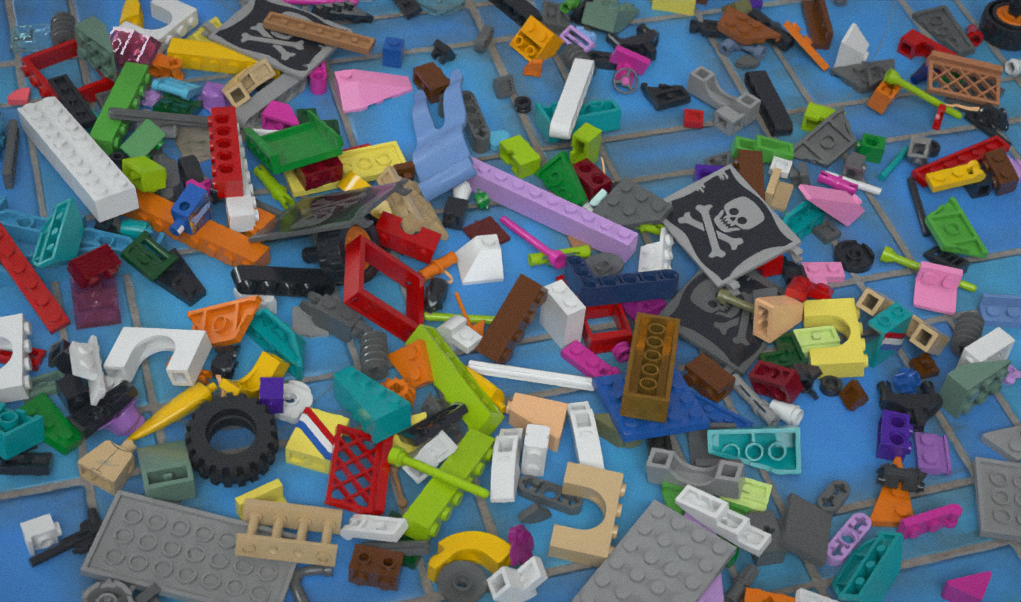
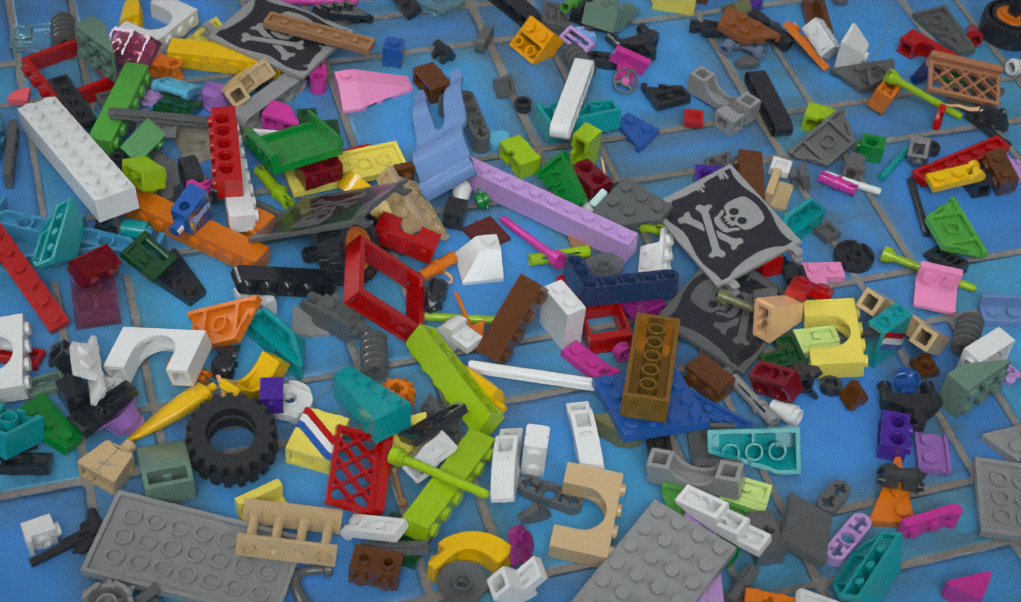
(413, 363): orange wing -> none
(533, 68): orange tile -> none
(538, 411): light nougat slope -> none
(637, 131): none -> blue wing
(769, 147): bright green slope -> none
(821, 38): none -> white brick
(834, 202): bright pink wedge -> none

